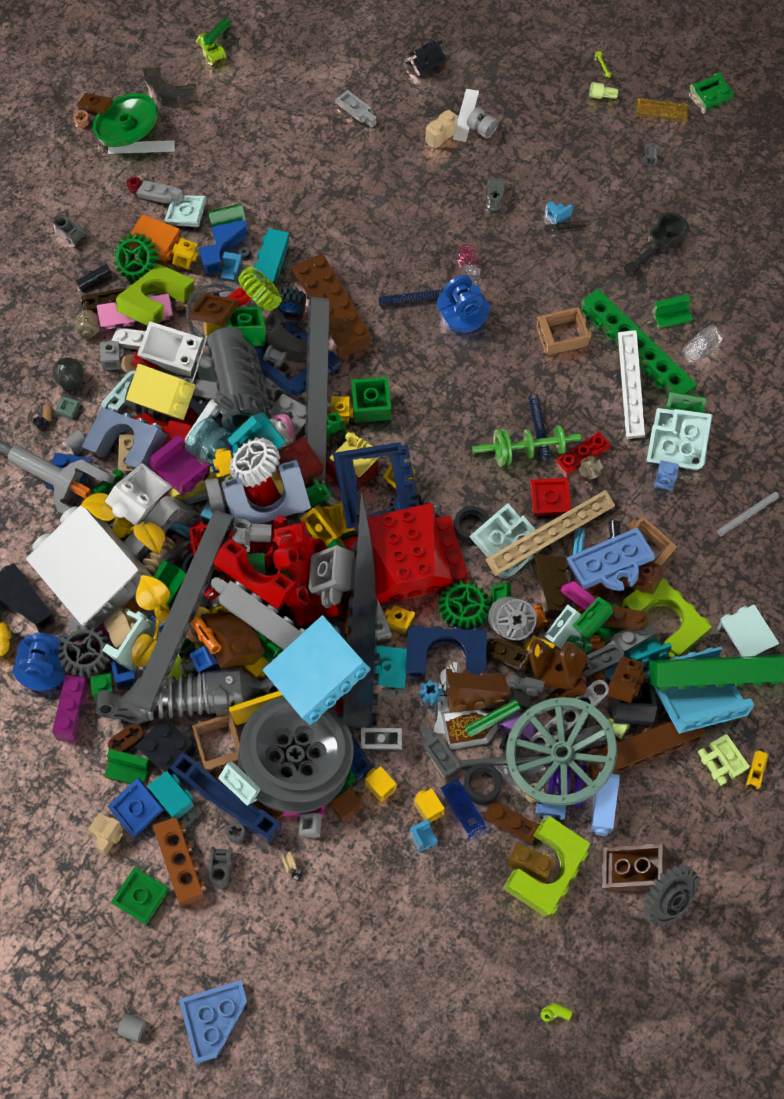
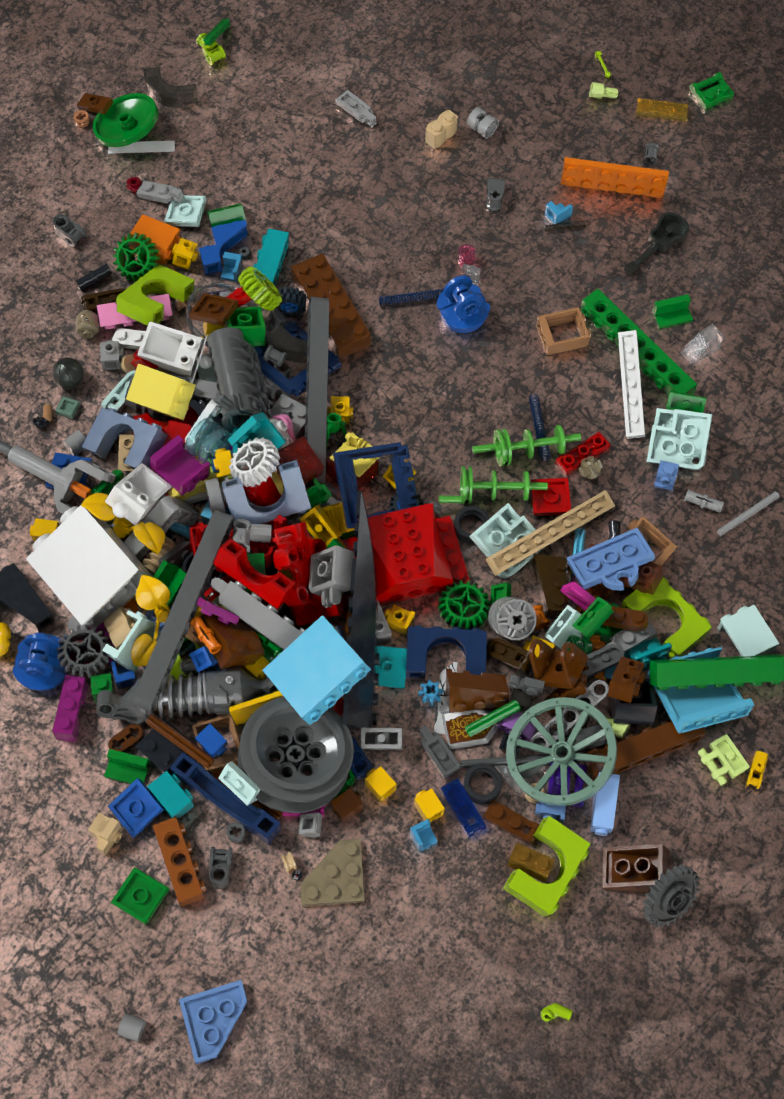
(42, 527): none -> yellow brick
(180, 741): none -> reddish brown axle
(212, 741): none -> blue brick
(224, 615): none -> magenta plate
(336, 878): none -> dark tan plate
(371, 399): green brick -> none
(426, 57): black bracket -> none
(467, 107): white sticker -> none
(467, 486): none -> bright green piece
(614, 177): none -> orange plate
(704, 501): none -> light grey pin

